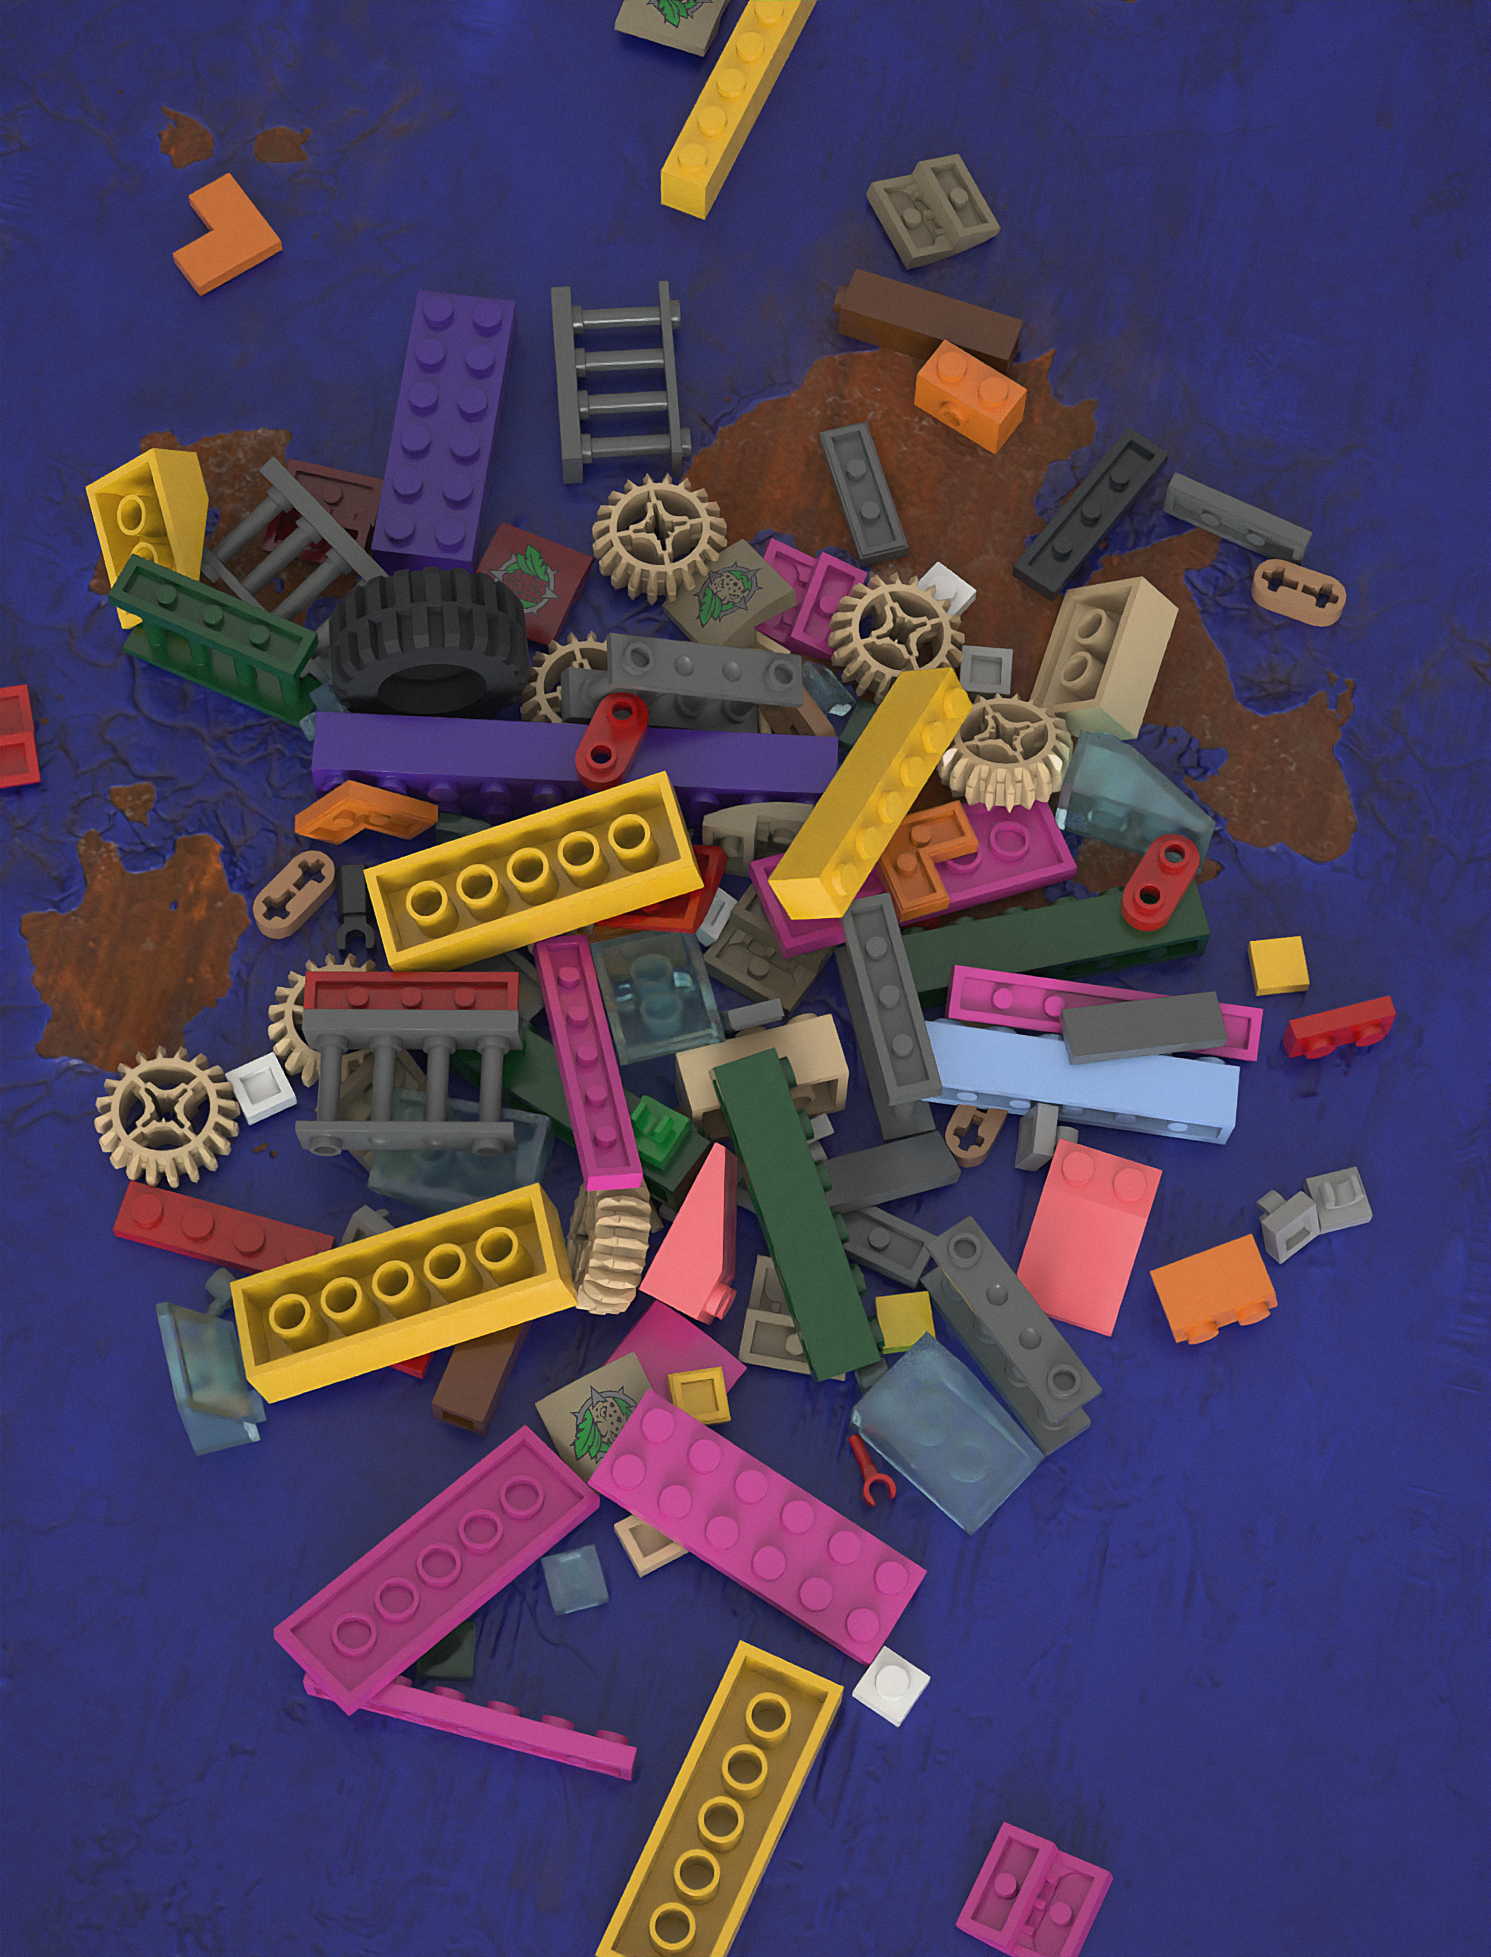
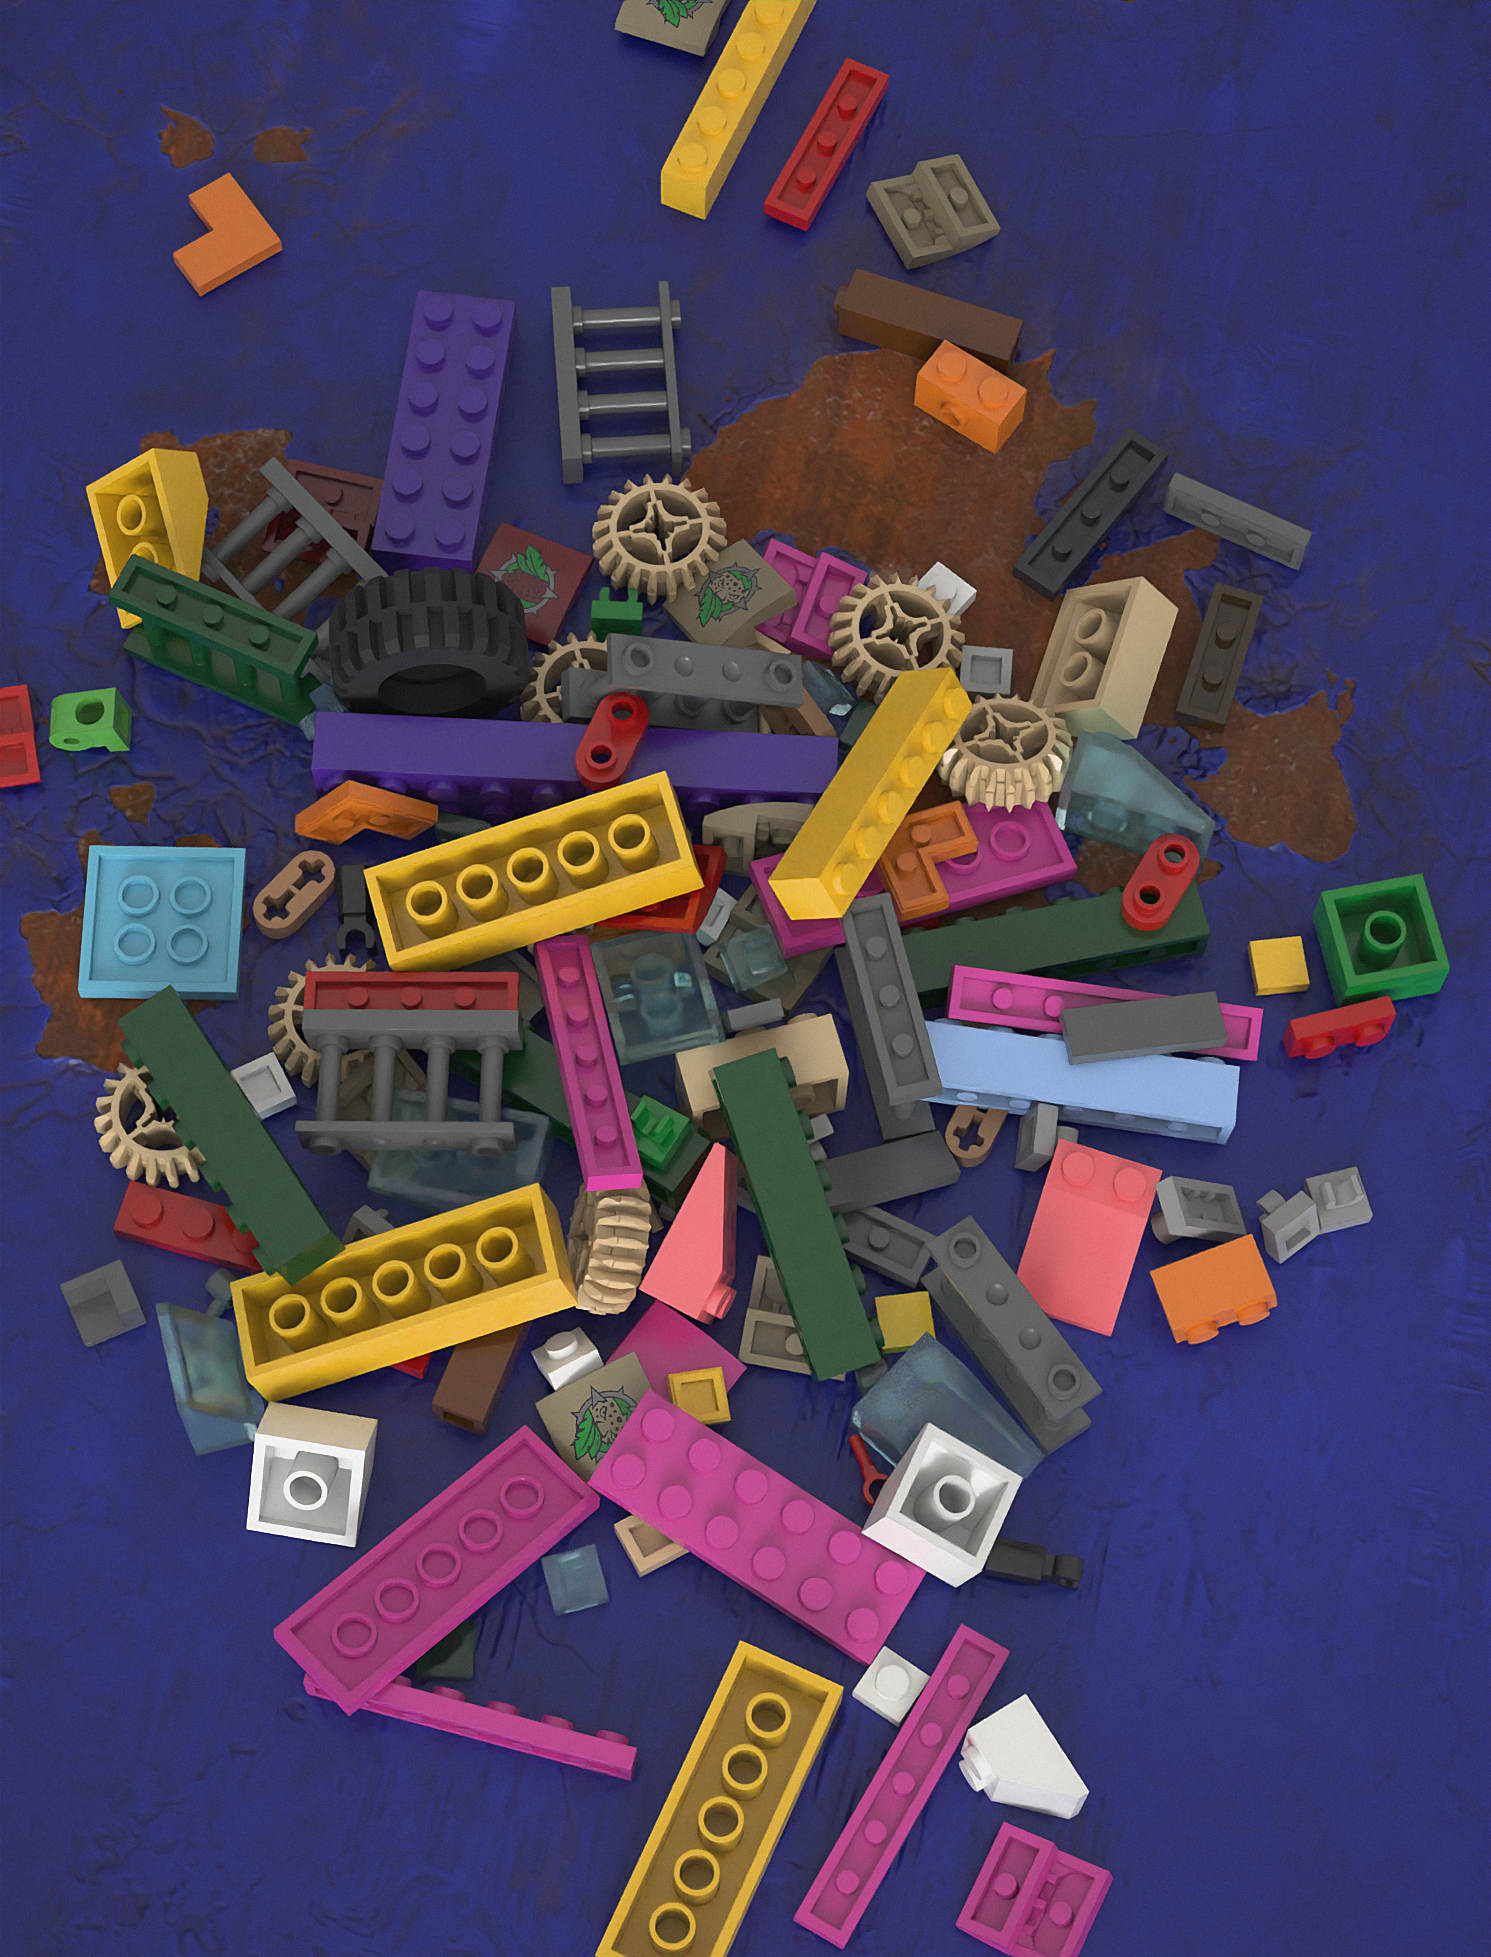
(91, 720): none -> bright green leg
(103, 1303): none -> dark grey panel
(163, 921): none -> medium azure plate
(230, 1136): none -> dark green brick
(311, 1473): none -> white slope
(567, 1358): none -> white plate
(616, 616): none -> green tile
(752, 958): none -> clear light blue tile
(826, 144): none -> red plate
(863, 494): dark grey tile -> none
(901, 1786): none -> dark pink plate
(943, 1506): none -> white slope
(1021, 1762): none -> white slope
(1031, 1563): none -> black bar
(1197, 1211): none -> light grey tile
(1218, 657): none -> dark brown plate
(1298, 592): medium nougat beam -> none
(1380, 940): none -> green brick

